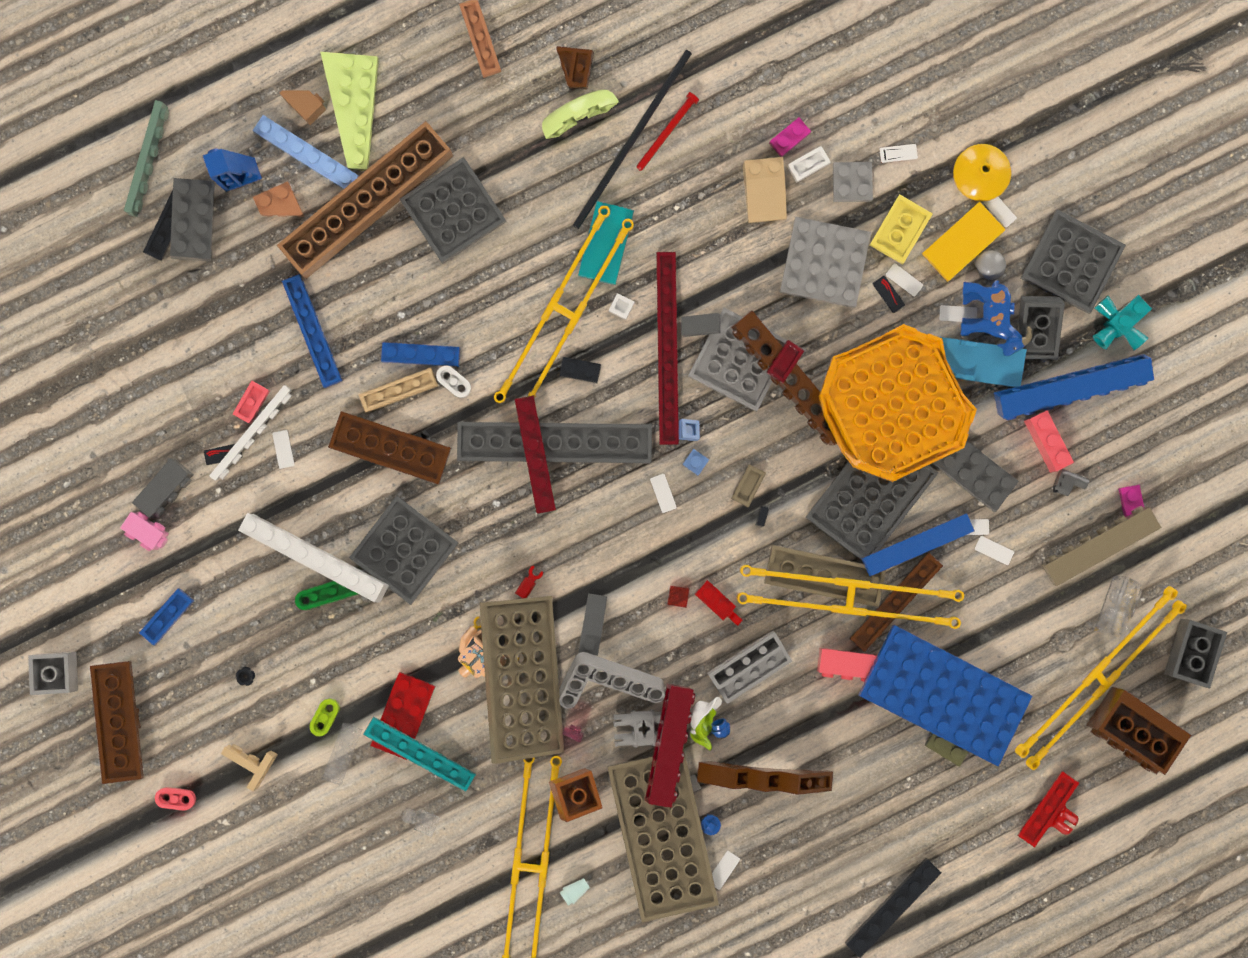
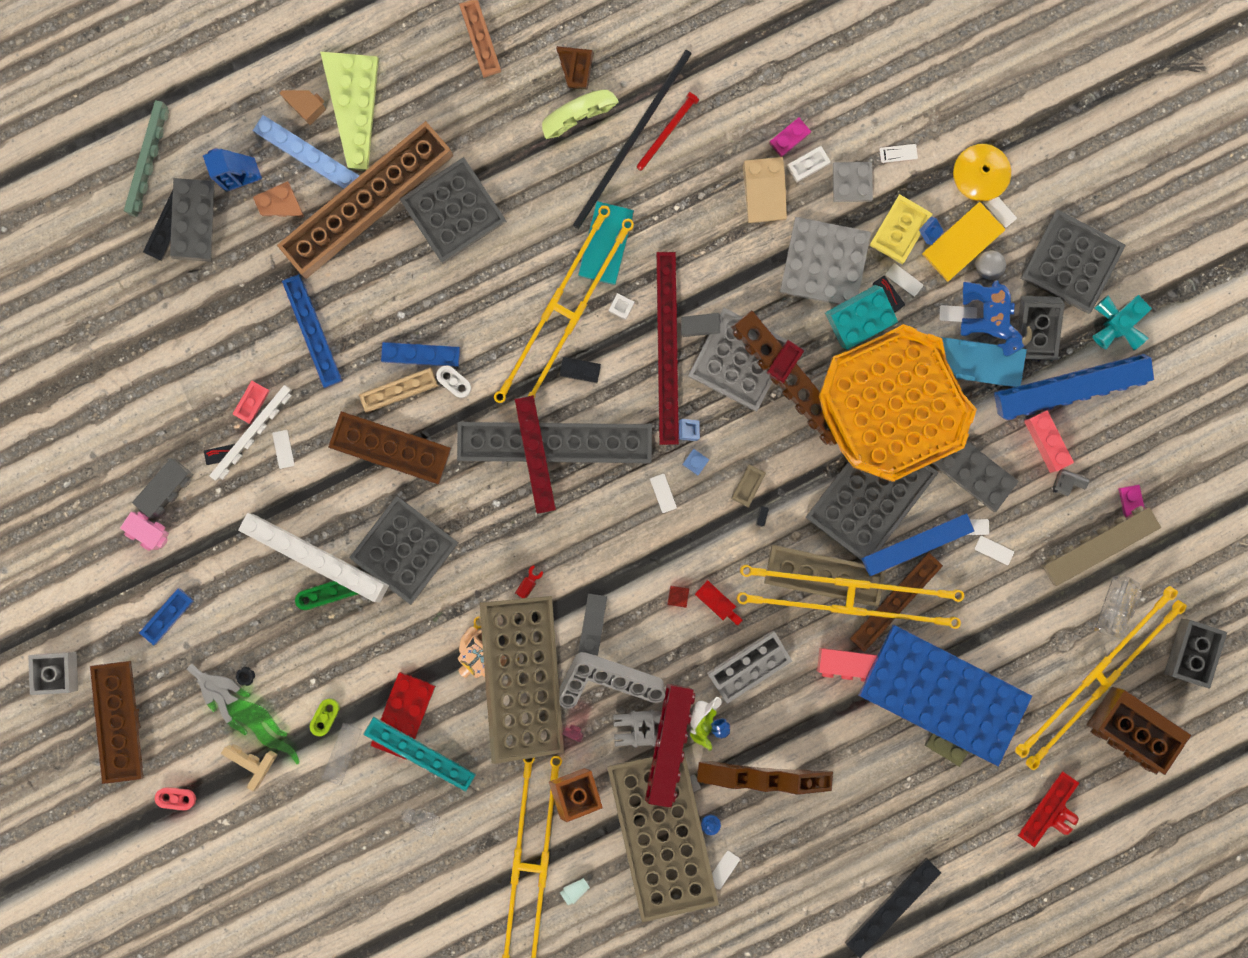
(233, 708): none -> clear neon green piece
(861, 317): none -> teal brick
(931, 230): none -> blue plate

